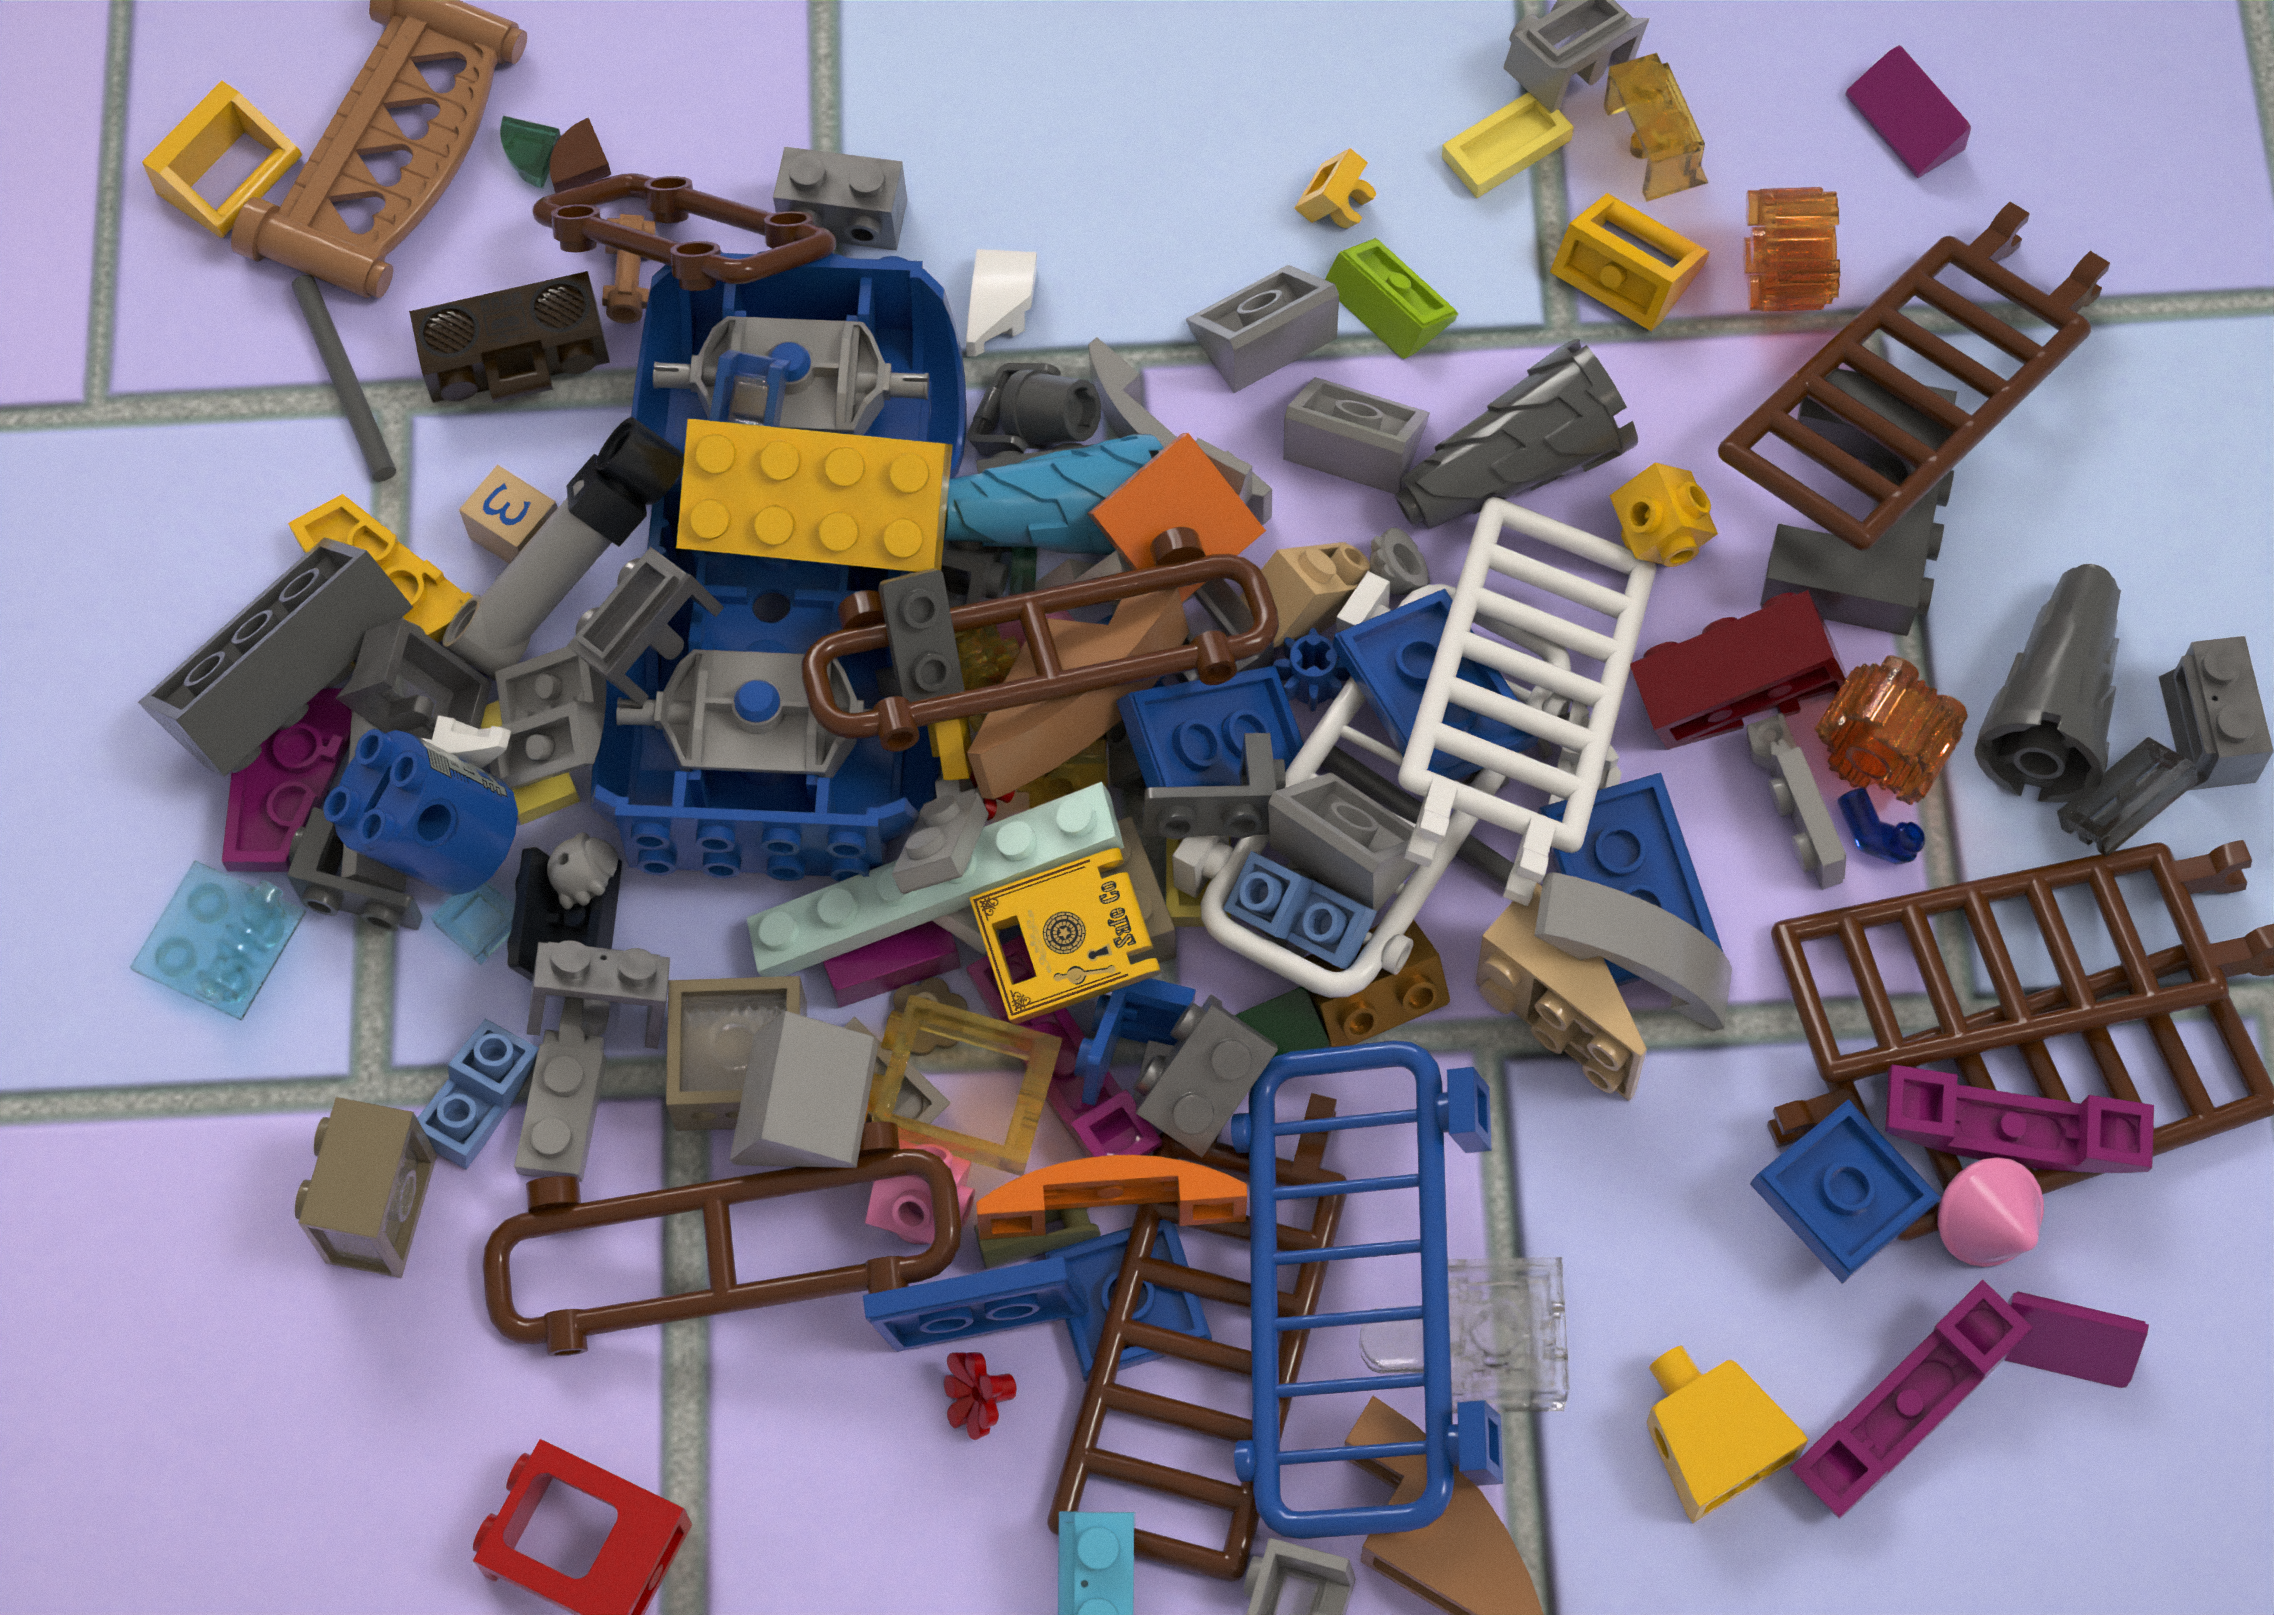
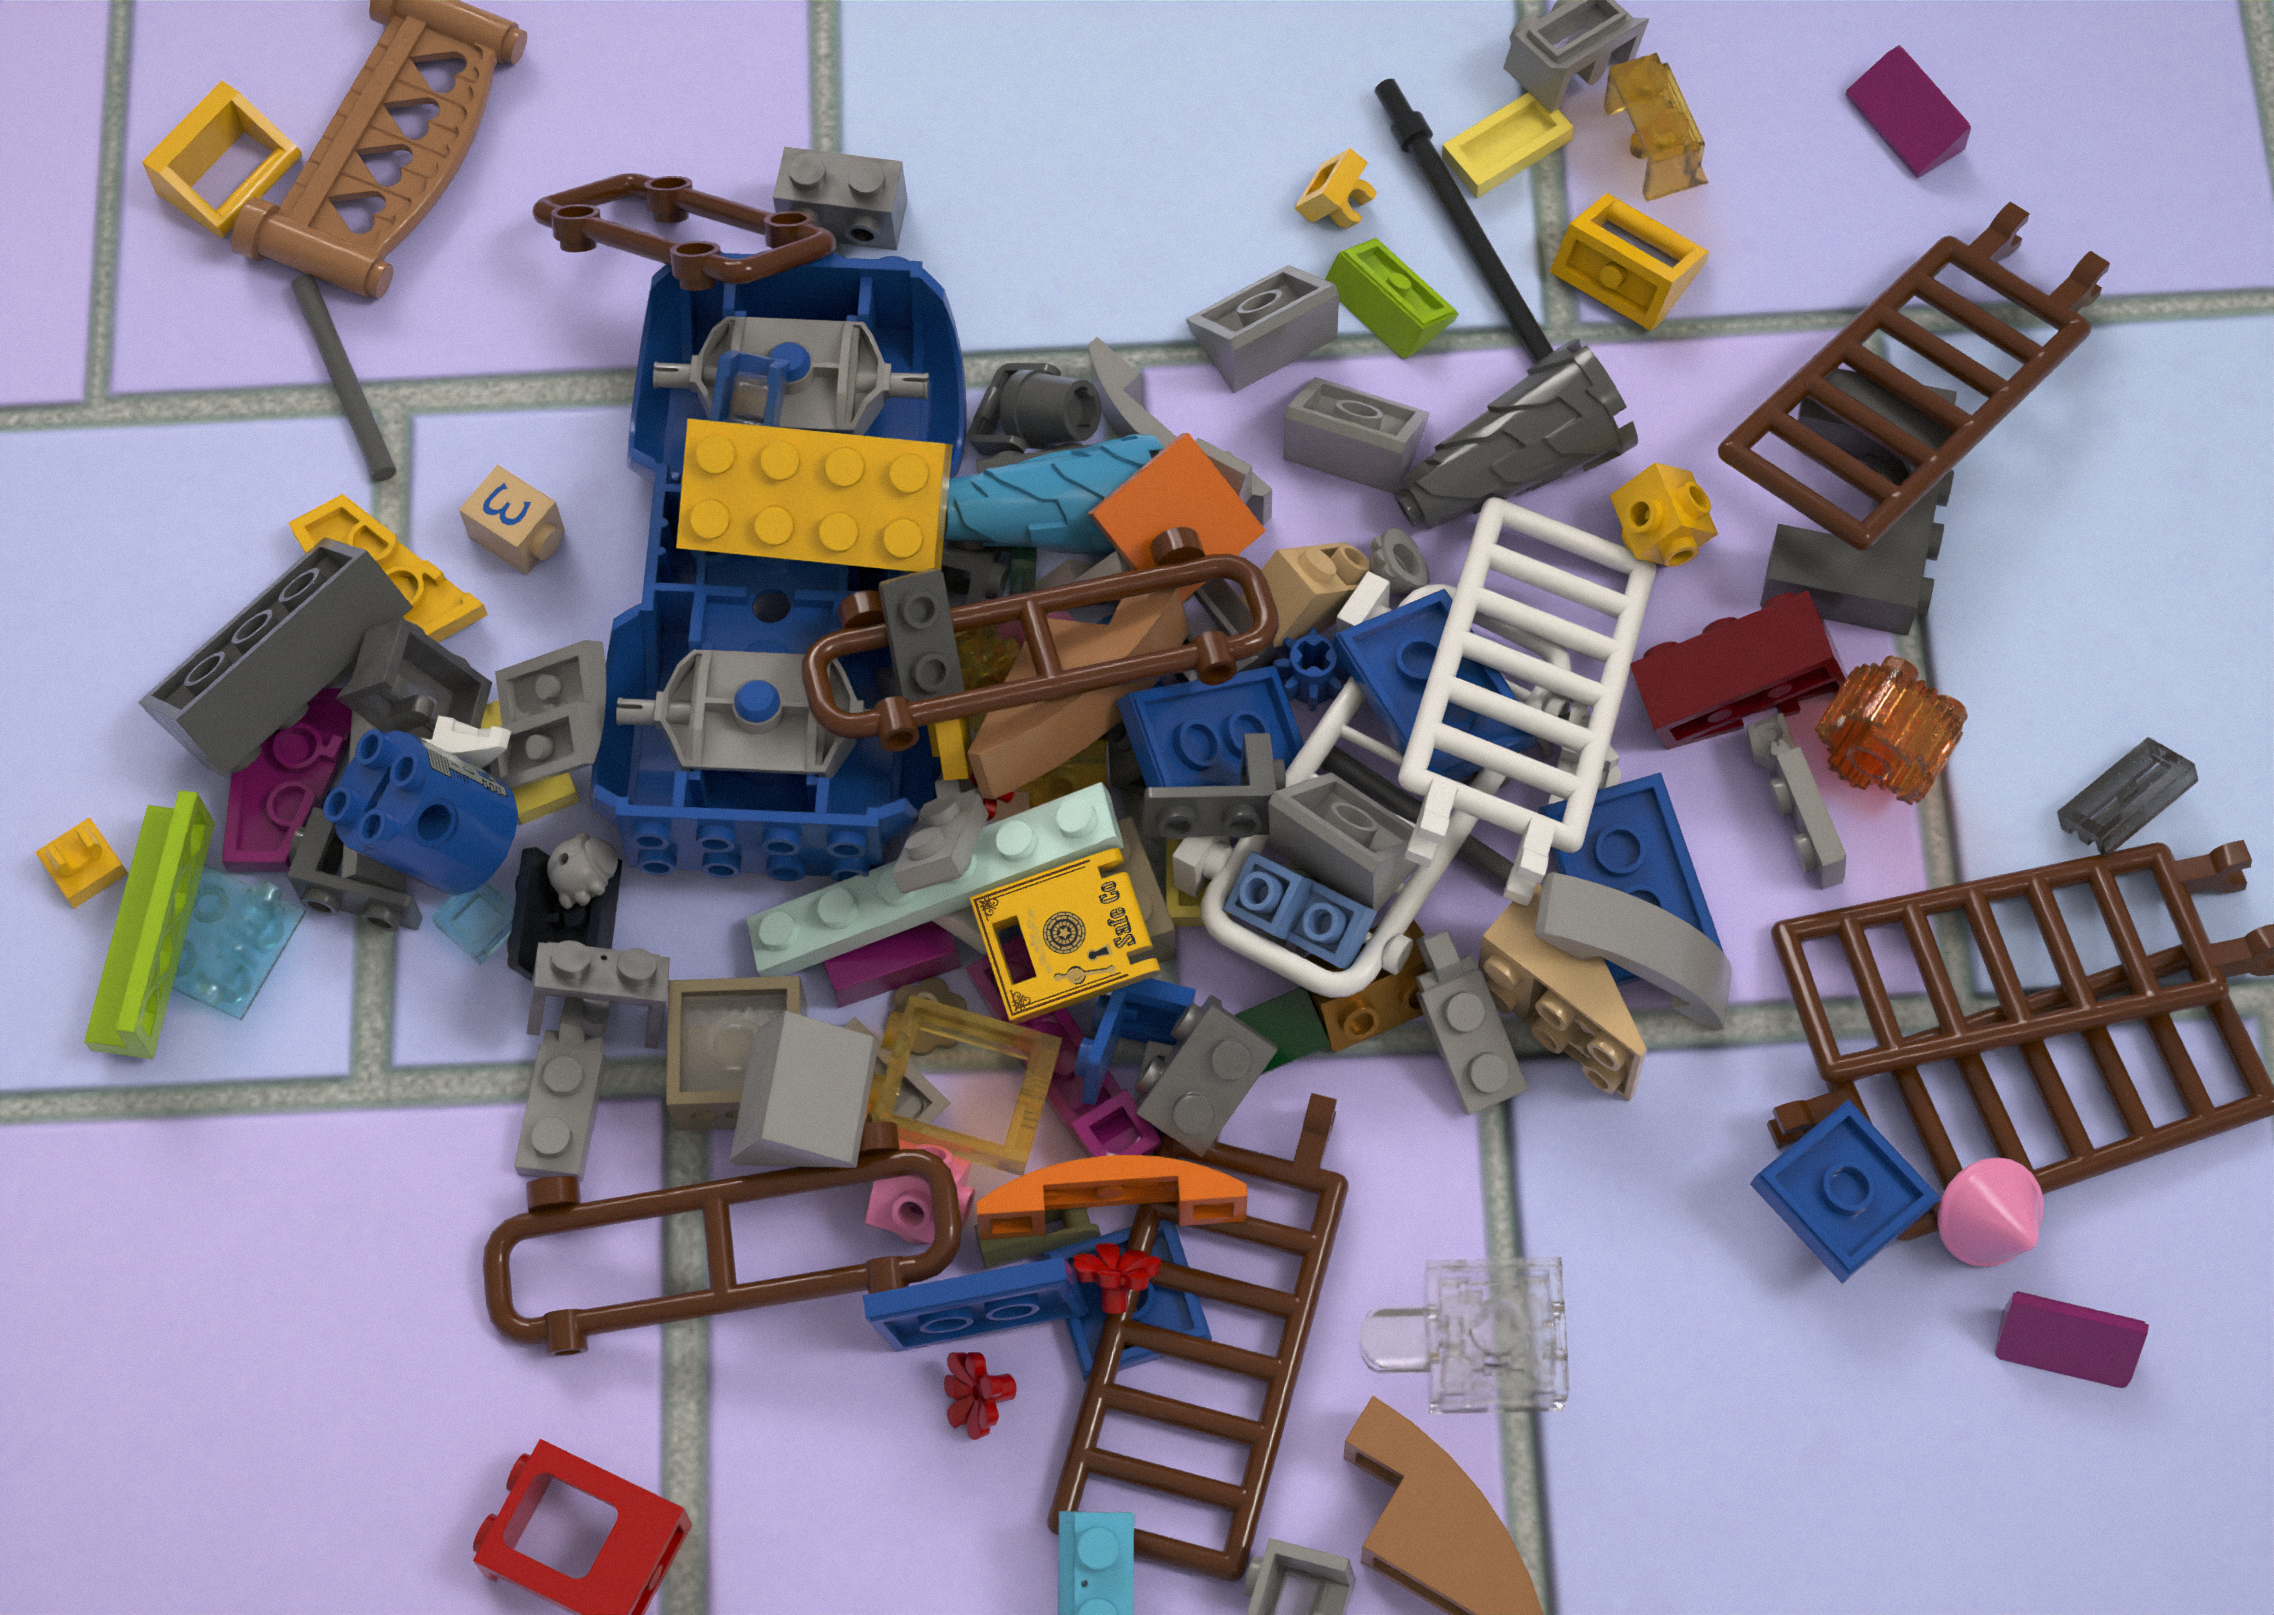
(81, 862): none -> yellow tile
(151, 928): none -> lime fence
(366, 1186): dark tan piece -> none
(478, 1093): medium blue slope -> none
(510, 339): dark brown piece -> none
(528, 148): clear green tile -> none
(577, 158): reddish brown tile -> none
(600, 509): piece -> none
(625, 298): medium nougat bar -> none
(637, 617): flat silver window -> none
(999, 295): white slope -> none
(1116, 1273): none -> red plant
(1415, 136): none -> black bar
(1466, 1026): none -> light grey hinge
(1477, 1437): blue bar -> none
(1717, 1432): yellow torso -> none
(1791, 249): clear orange brick -> none
(1877, 838): clear blue arm -> none
(1912, 1400): magenta slope -> none
(2030, 1130): magenta slope -> none
(2058, 697): dark grey cone -> none
(2218, 713): flat silver window -> none

